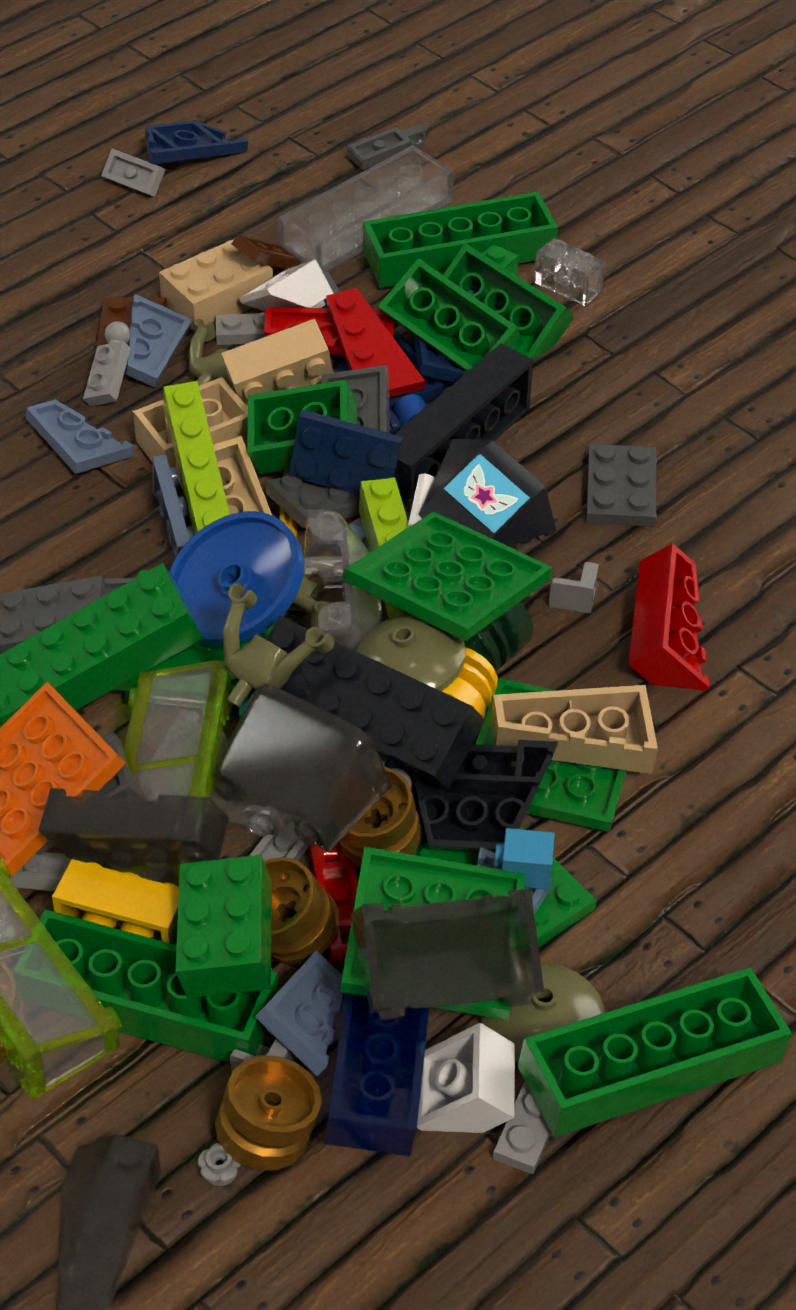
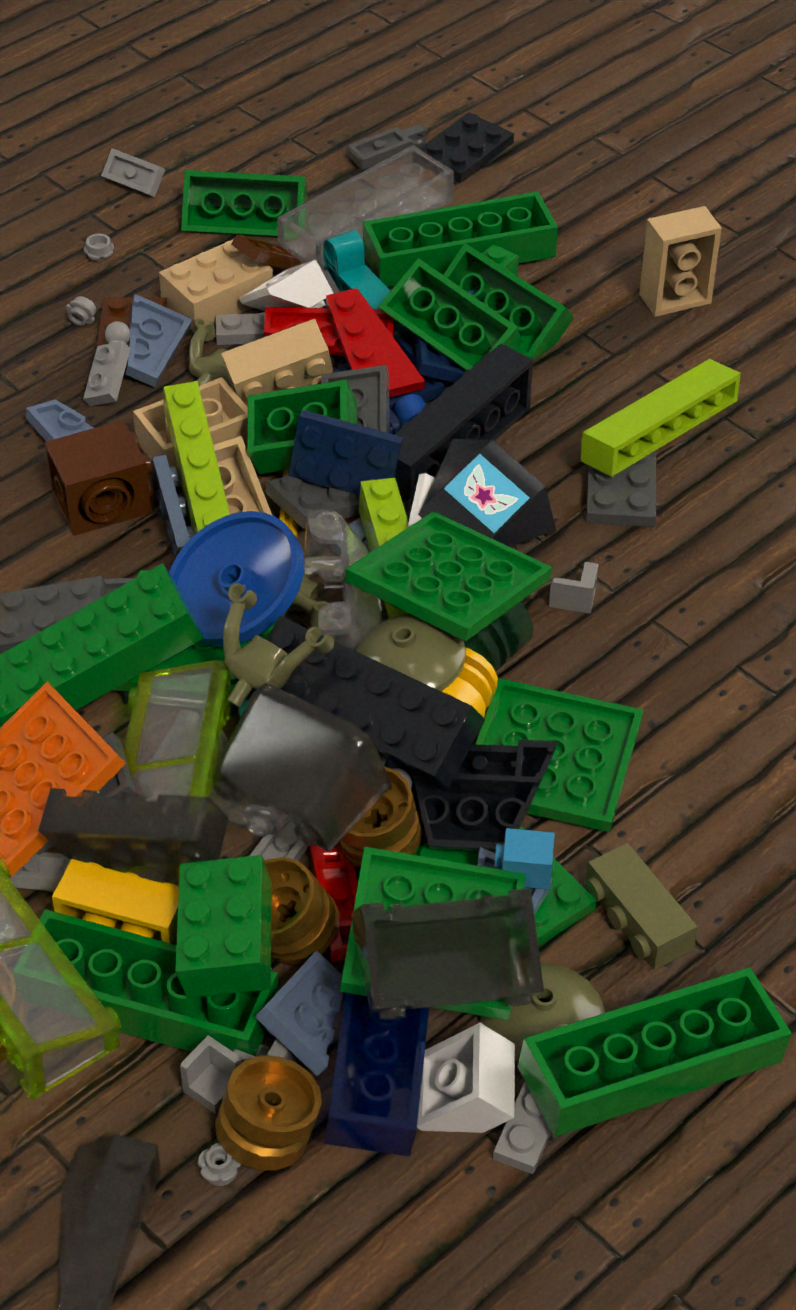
(81, 311): none -> light grey plate
(98, 247): none -> light grey plate
(99, 477): none -> reddish brown brick
(188, 141): dark blue wing -> none
(207, 1072): none -> light grey panel
(239, 201): none -> green slope
(346, 264): none -> teal beam
(468, 145): none -> black plate
(569, 271): clear brick -> none
(591, 725): tan wedge -> none
(640, 906): none -> olive brick
(659, 417): none -> lime brick
(667, 623): red wedge -> none
(679, 261): none -> tan brick

